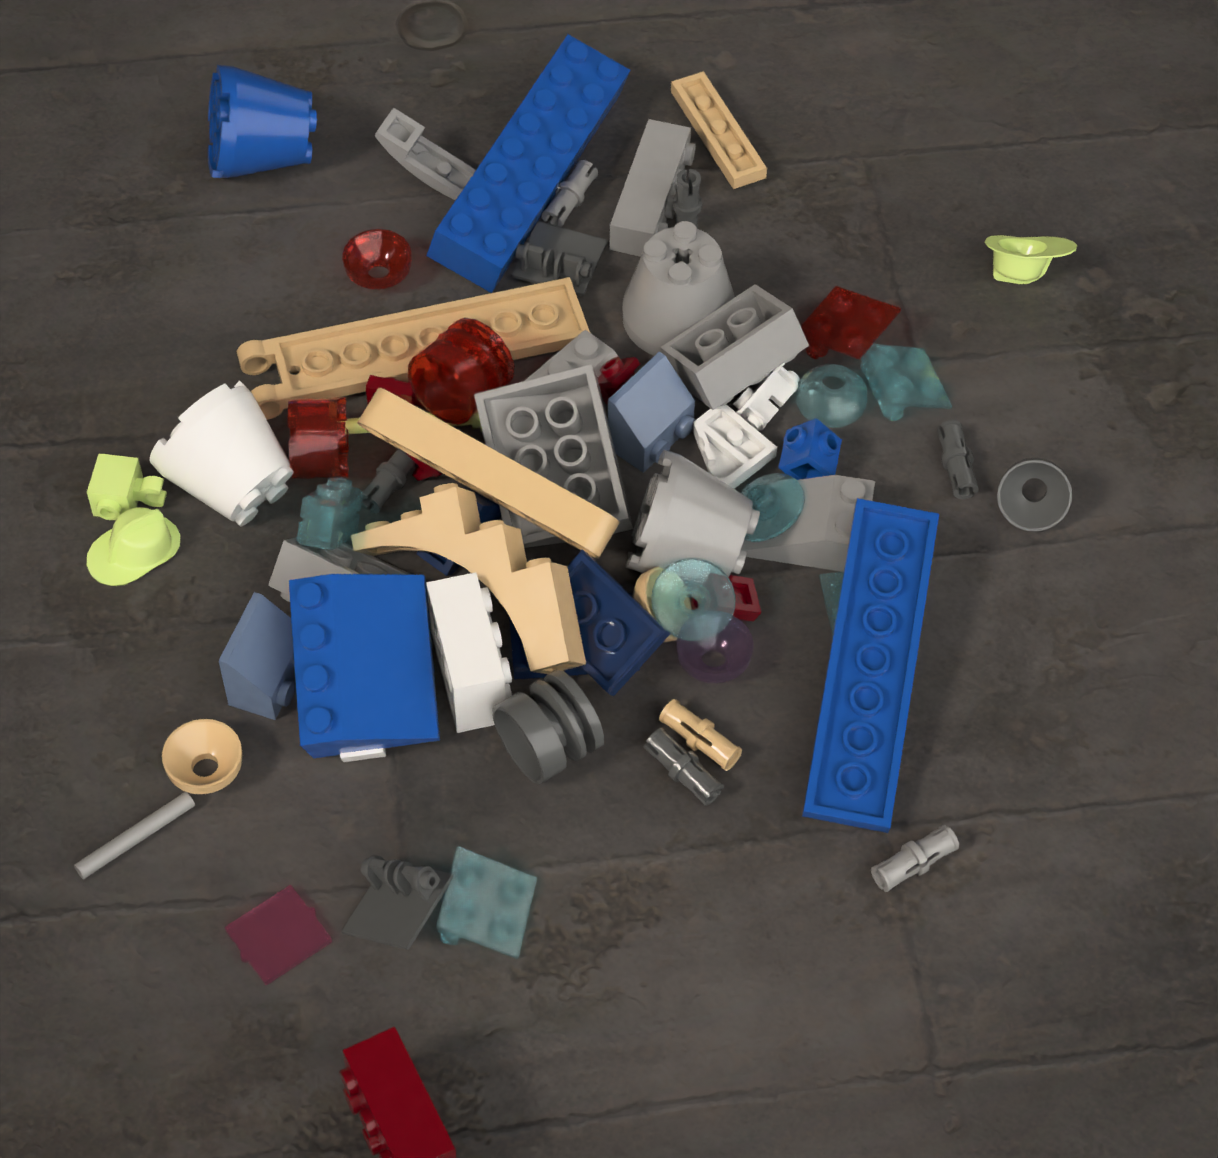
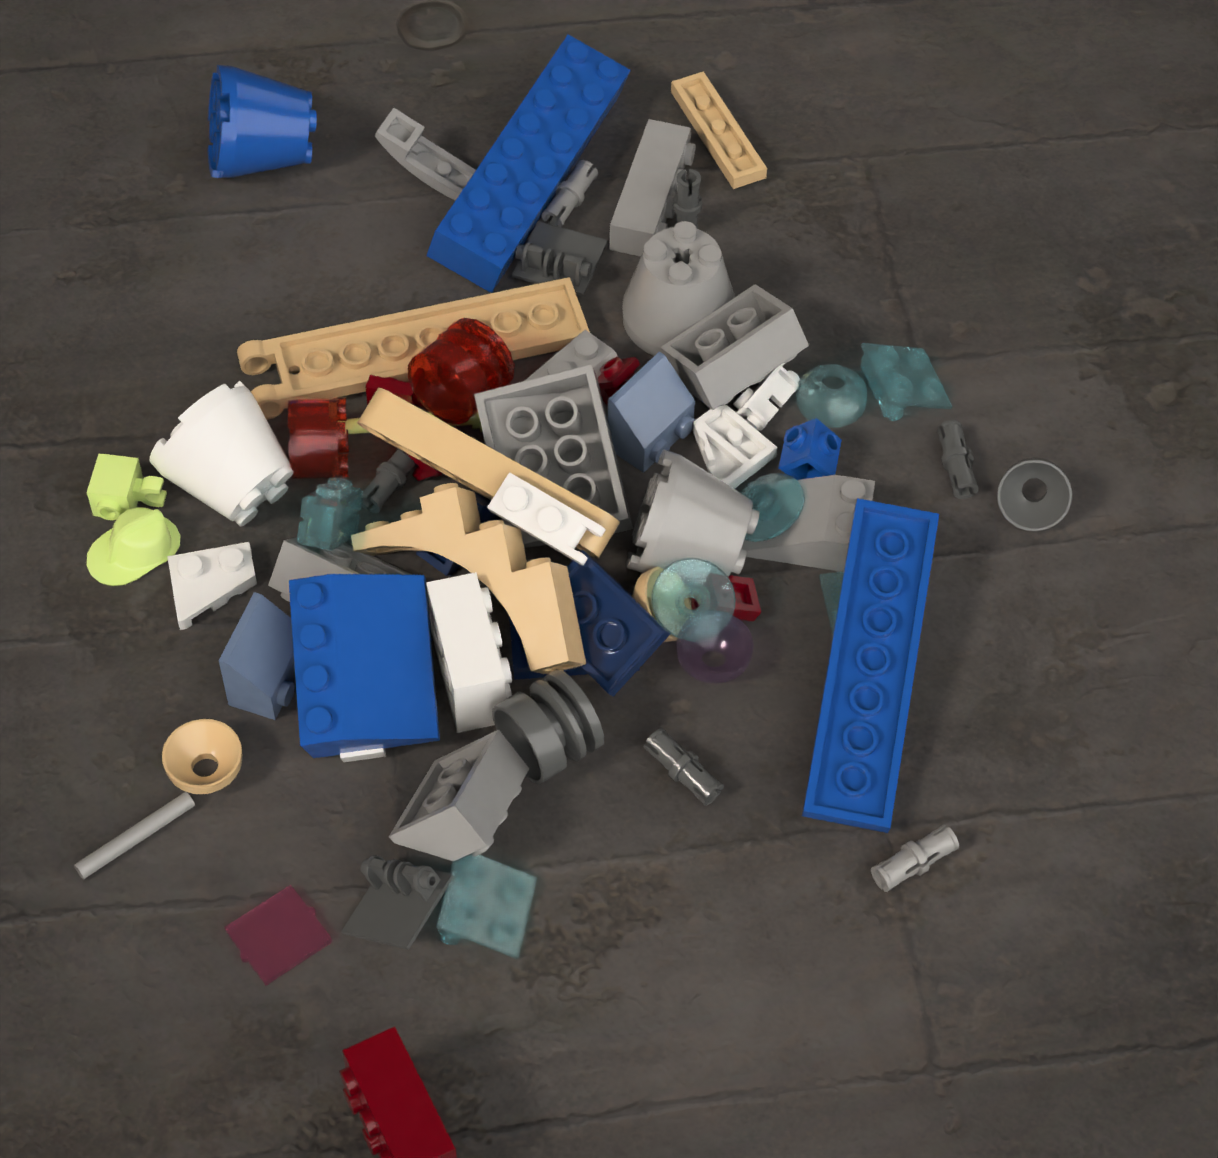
(209, 579): none -> white wing
(377, 249): clear red piece -> none
(462, 799): none -> light grey slope
(542, 517): none -> white hinge
(719, 749): tan pin -> none
(846, 323): clear red hinge -> none
(1025, 258): yellowish green piece -> none

